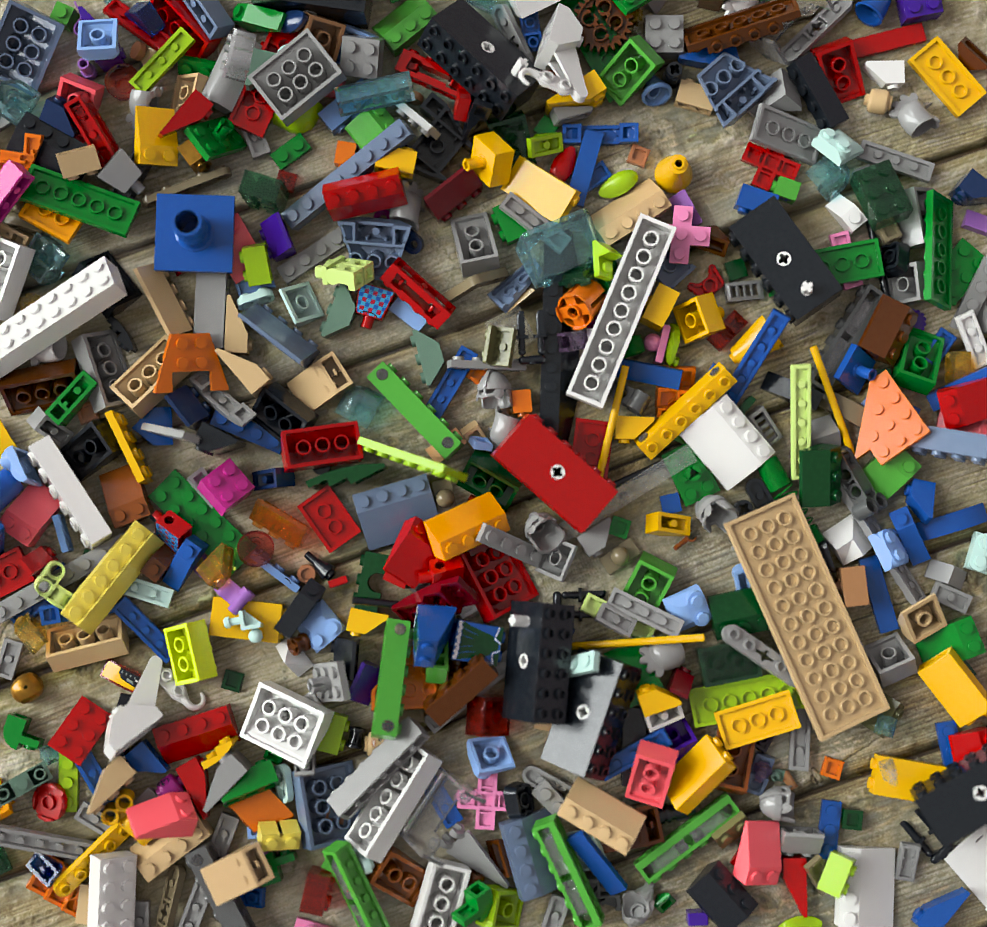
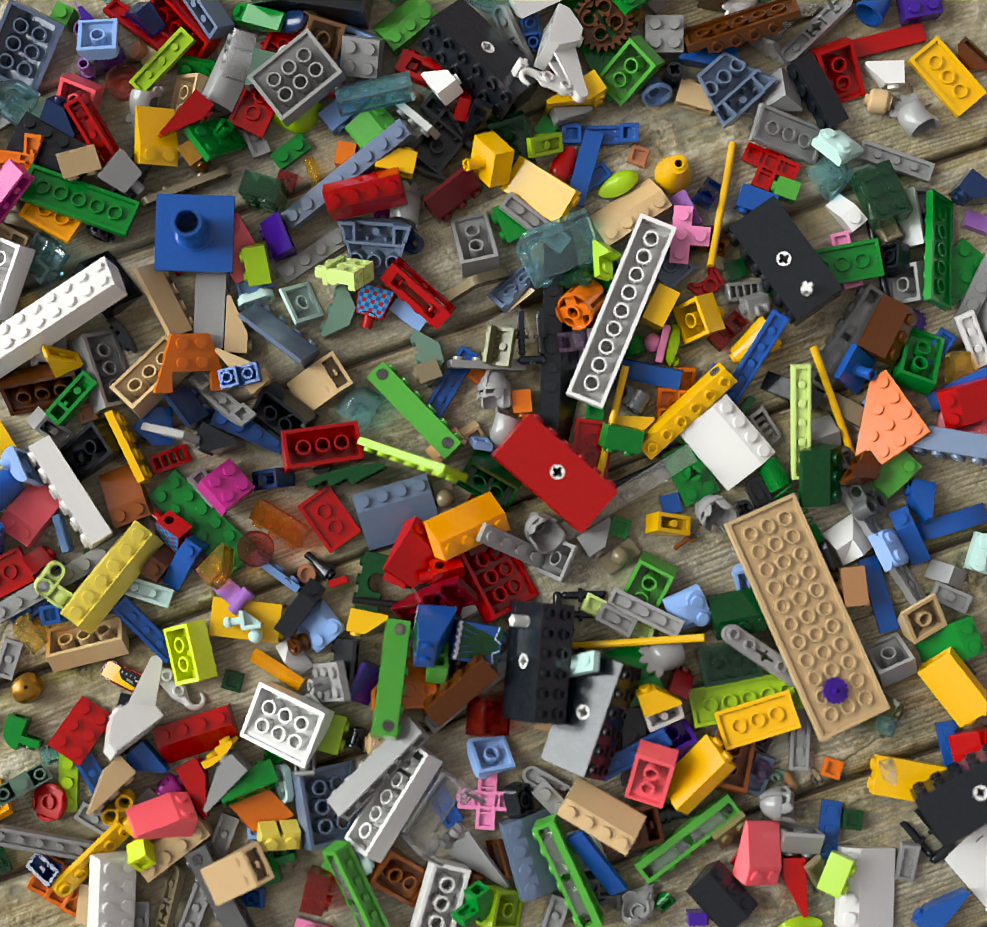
(61, 360): none -> yellow slope
(100, 234): none -> black gear
(141, 854): none -> neon yellow panel
(152, 459): none -> red slope
(239, 375): none -> blue slope
(277, 669): none -> light orange tile
(312, 171): none -> clear yellow axle
(427, 372): none -> dark tan brick
(443, 85): none -> white slope
(594, 413): none -> green tile
(621, 438): none -> green brick
(707, 193): none -> clear blue slope
(721, 204): none -> yellow piece
(754, 305): none -> light grey brick
(835, 690): none -> dark purple piece
(861, 470): none -> reddish brown slope

